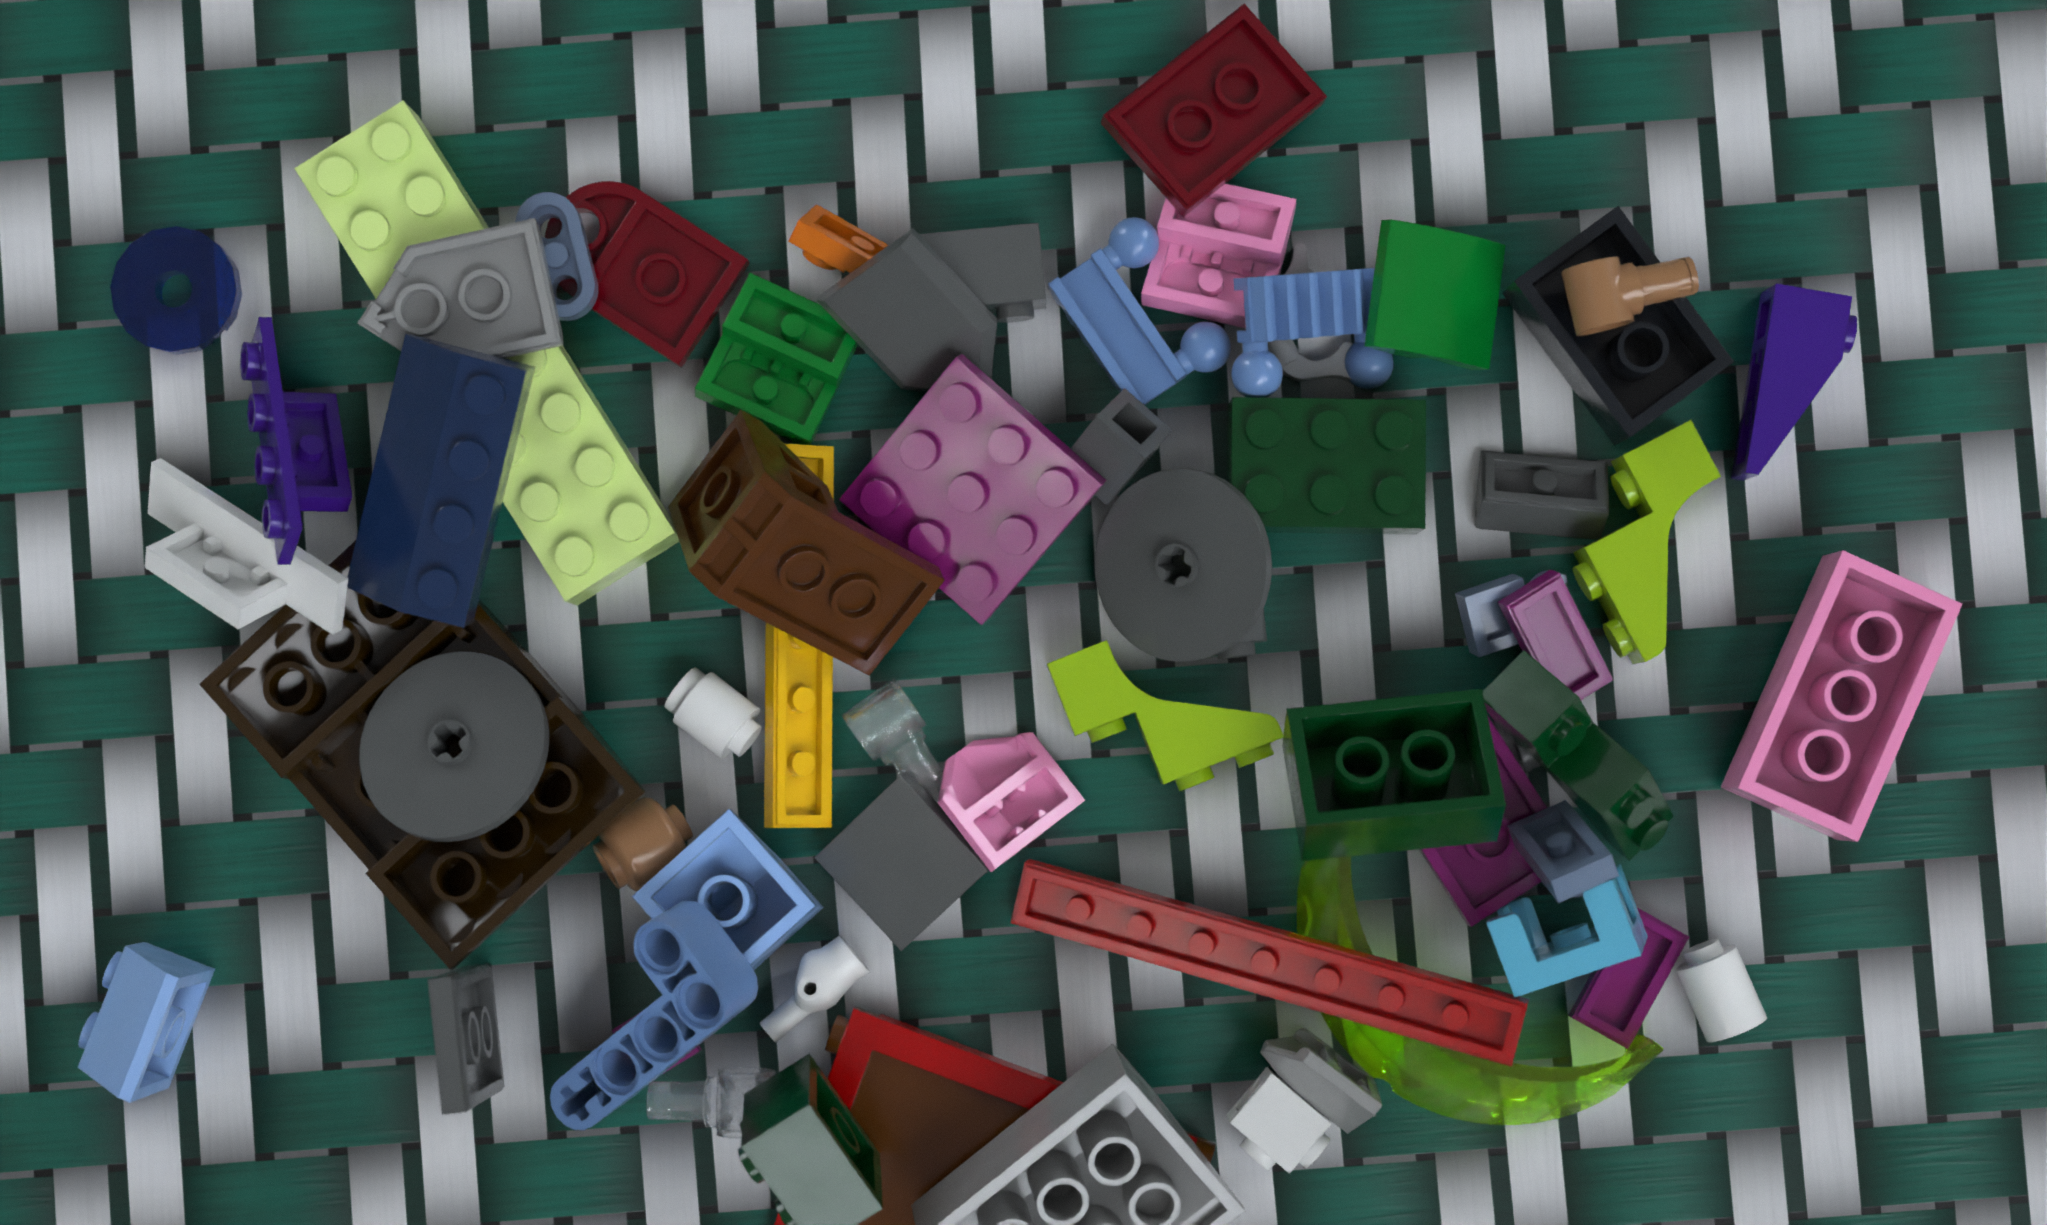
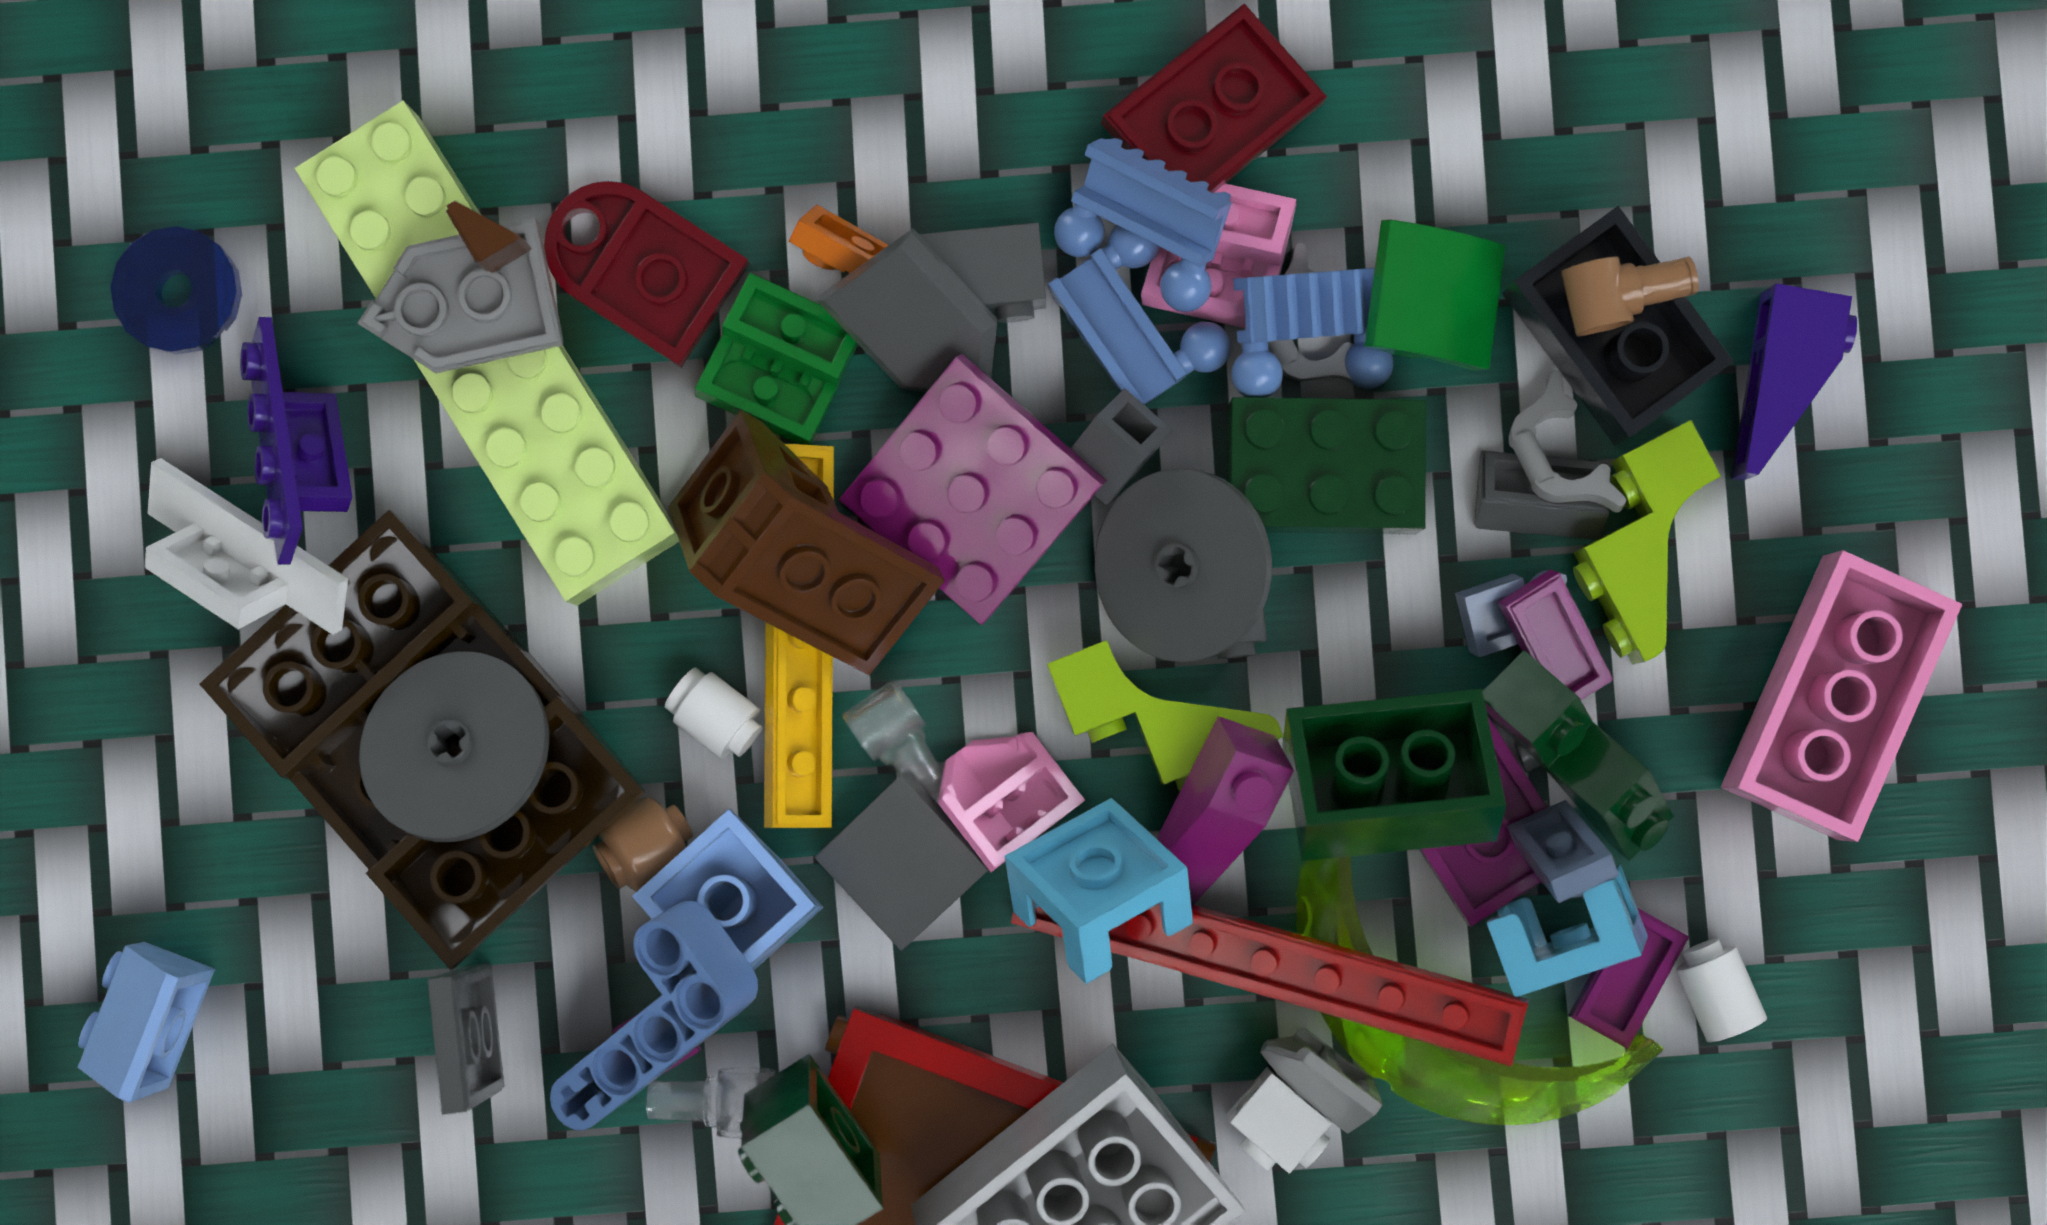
(439, 480): dark blue slope -> none
(486, 240): none -> reddish brown slope
(567, 253): sand blue plate -> none
(823, 970): white piece -> none
(1096, 878): none -> medium azure panel
(1154, 206): none -> medium blue gear
(1225, 801): none -> magenta slope
(1543, 481): none -> light grey helmet

